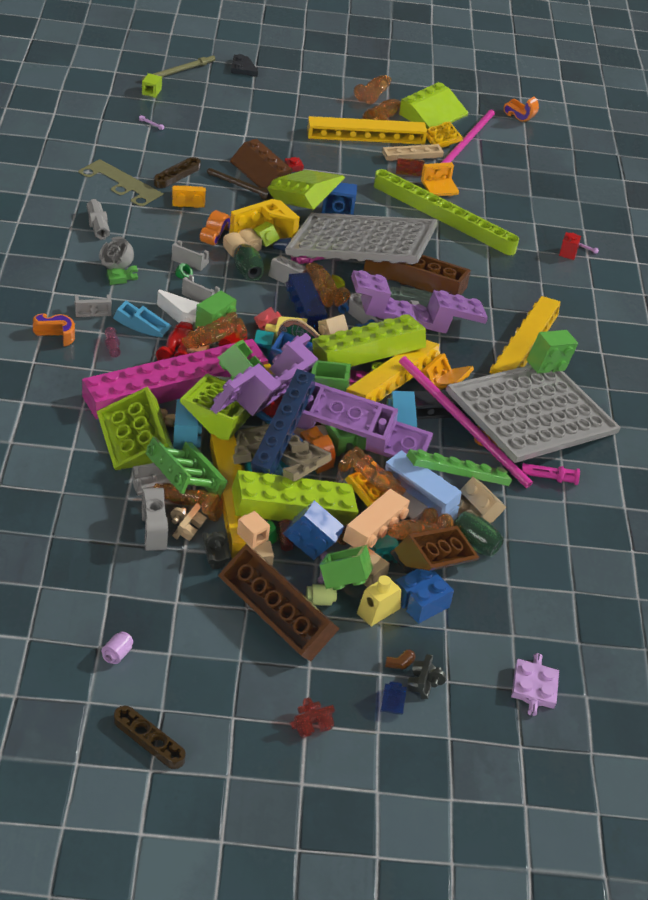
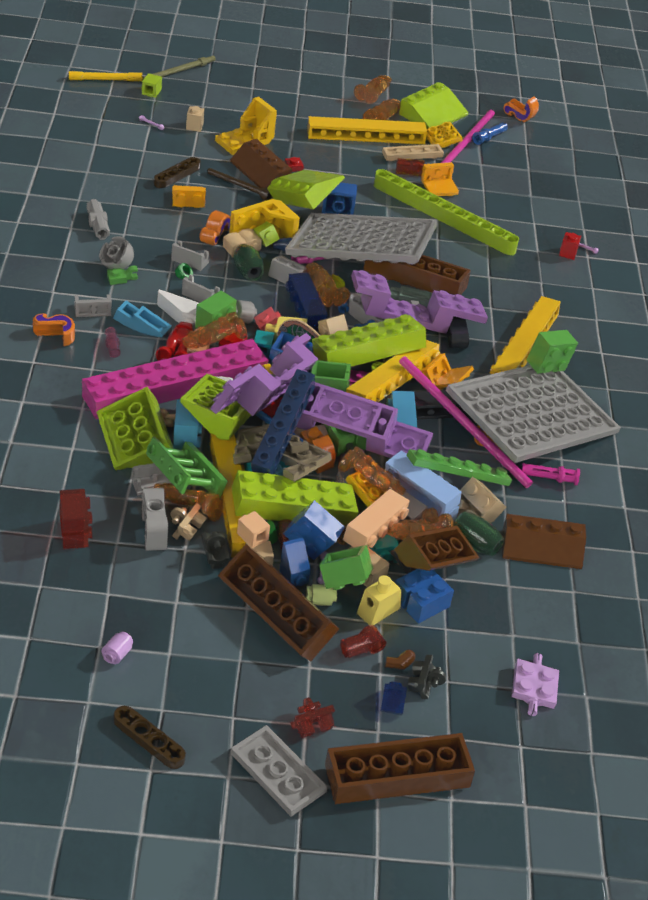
(75, 518): none -> clear red piece
(125, 180): olive piece -> none
(131, 76): none -> yellow piece
(195, 118): none -> tan brick
(235, 359): bright green piece -> none
(243, 65): black wing -> none
(246, 311): none -> light grey head
(255, 123): none -> yellow bracket
(278, 770): none -> light grey plate
(295, 562): none -> blue slope
(368, 640): none -> clear red piece
(399, 768): none -> reddish brown brick
(458, 333): none -> black beam
(486, 134): none -> blue pin
(544, 541): none -> reddish brown slope

